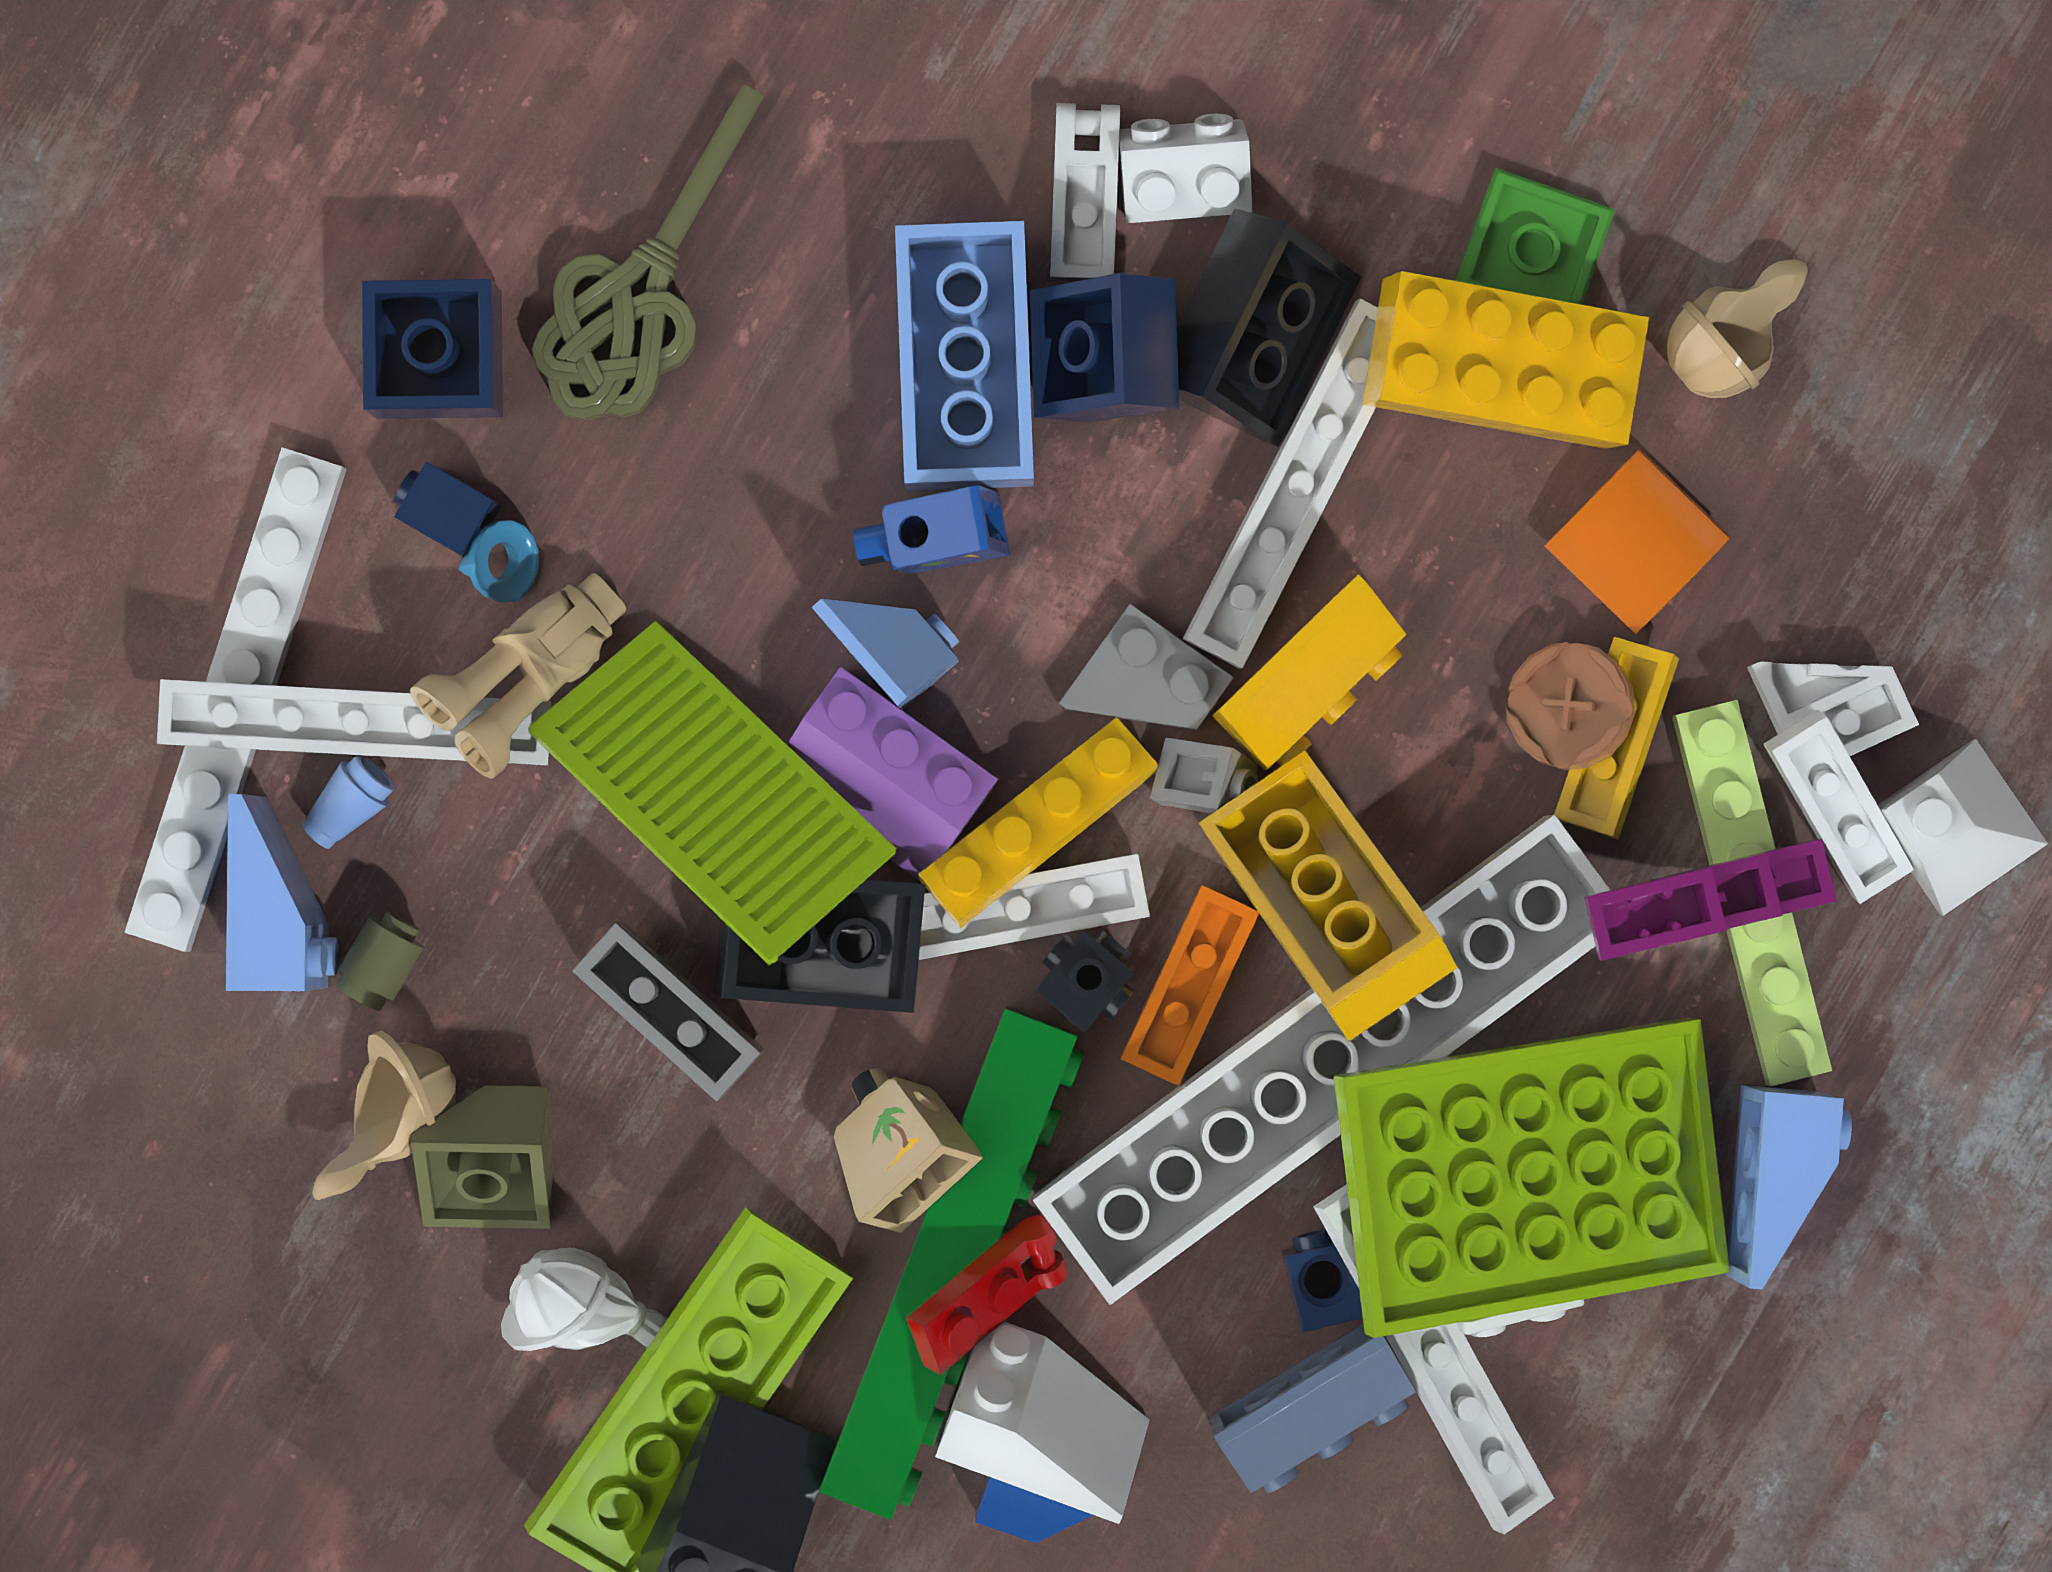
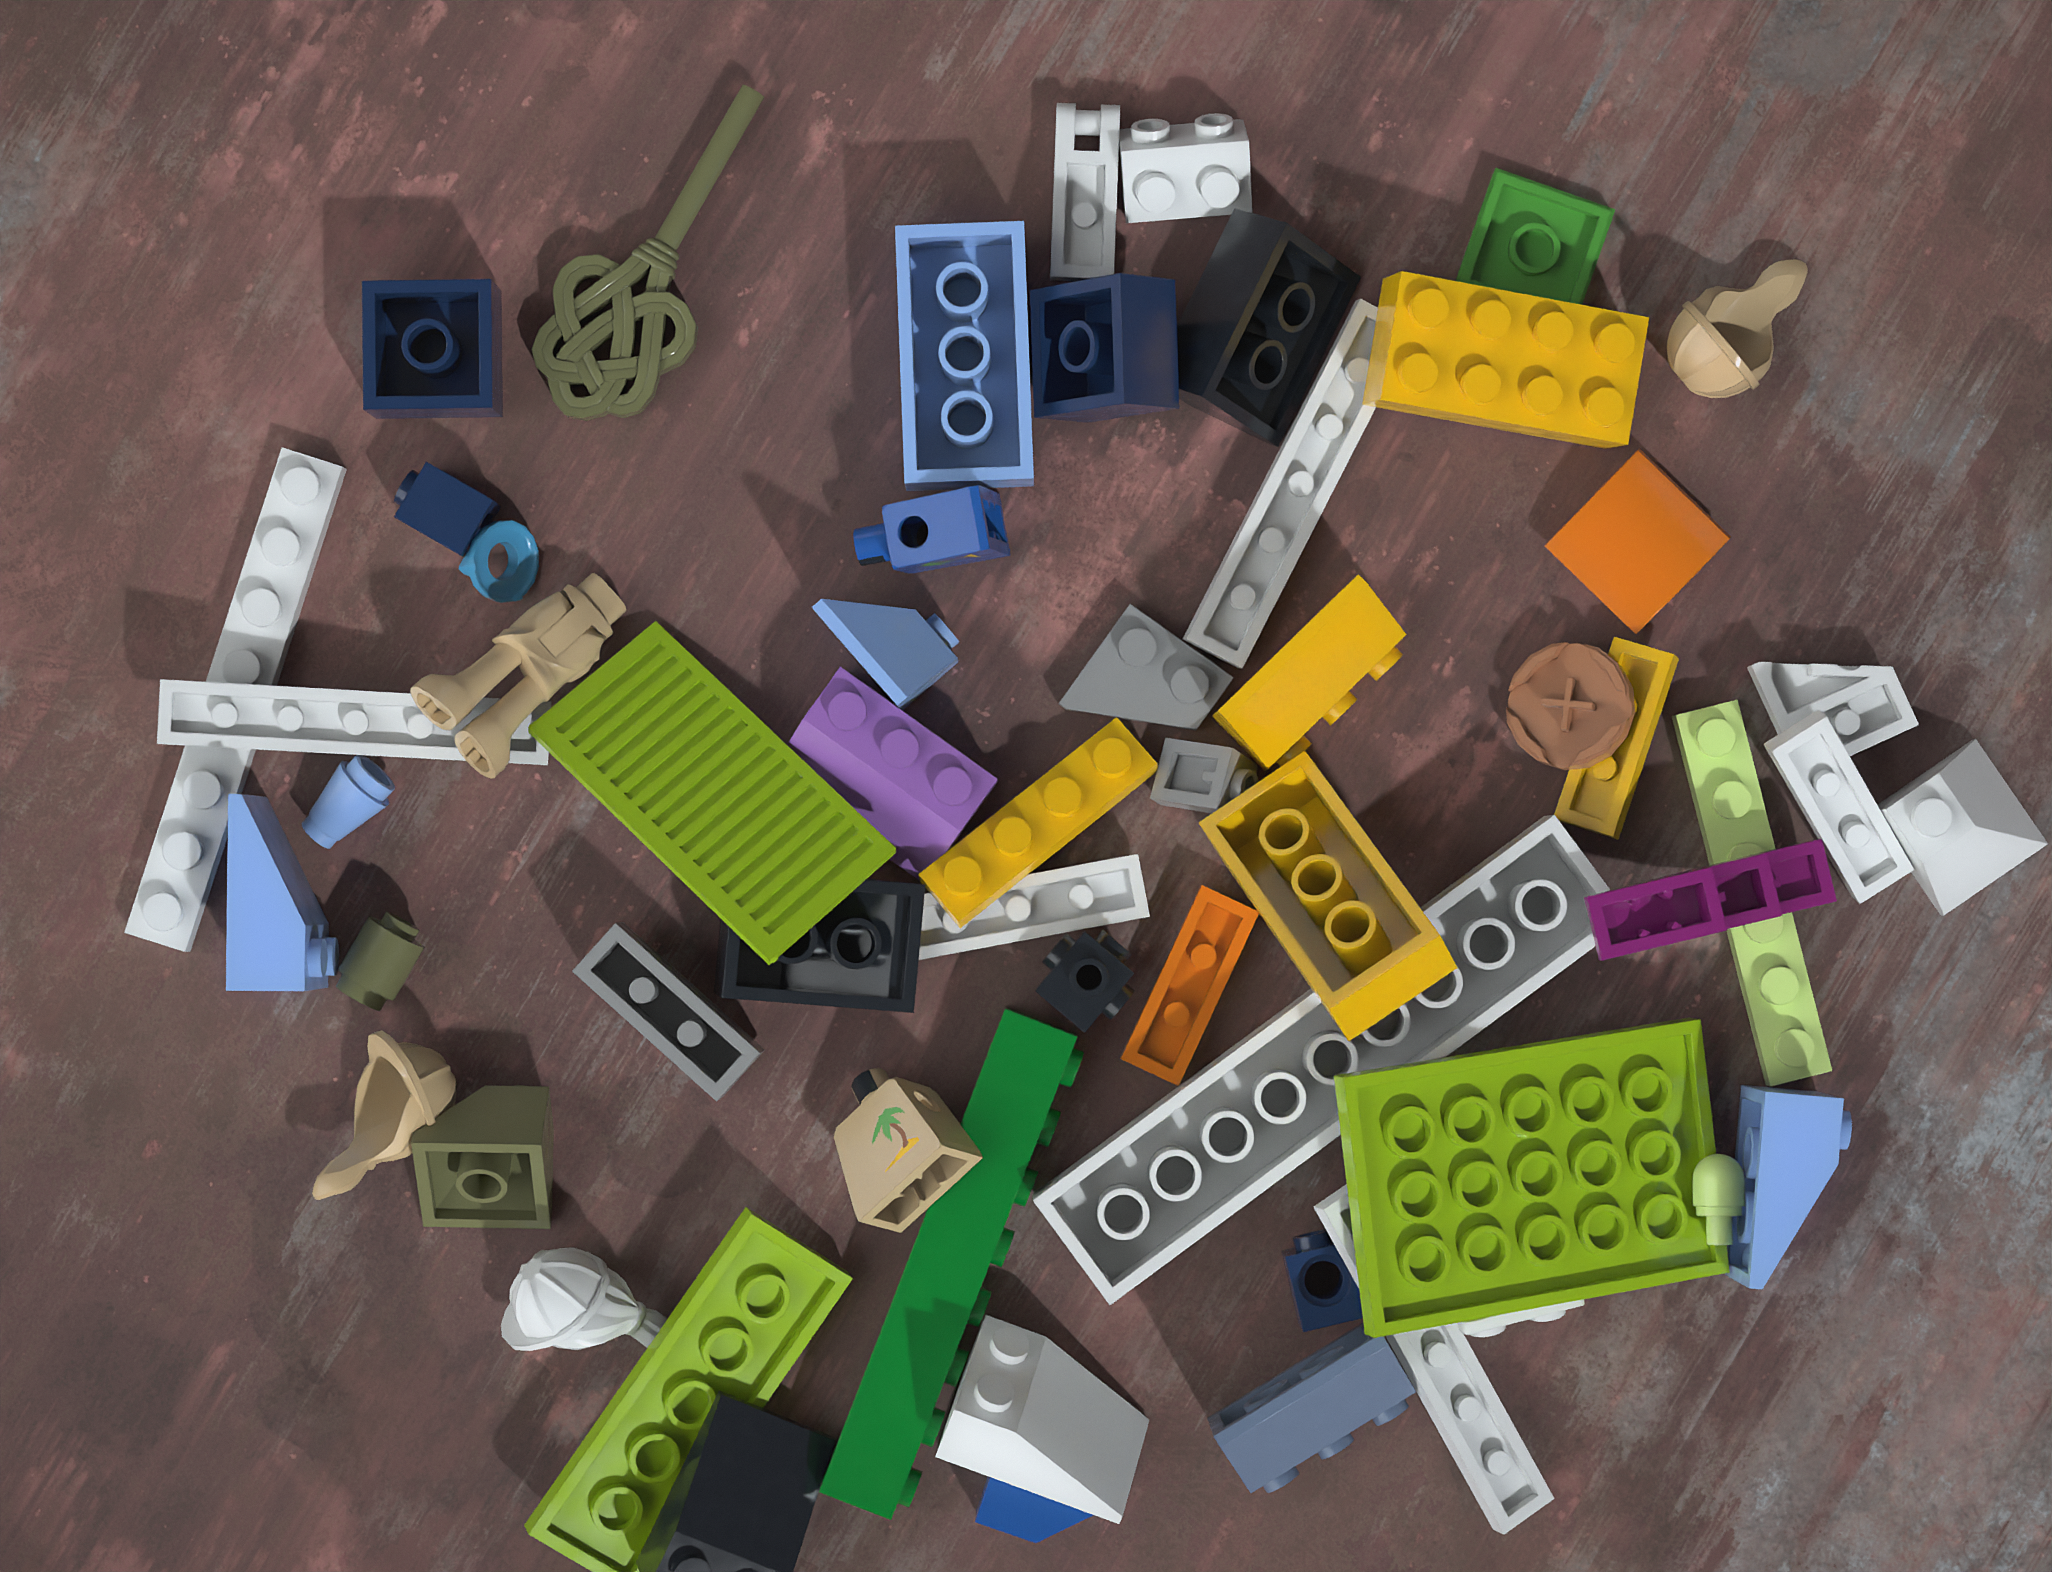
(987, 1293): red plate -> none
(1718, 1196): none -> yellowish green cylinder

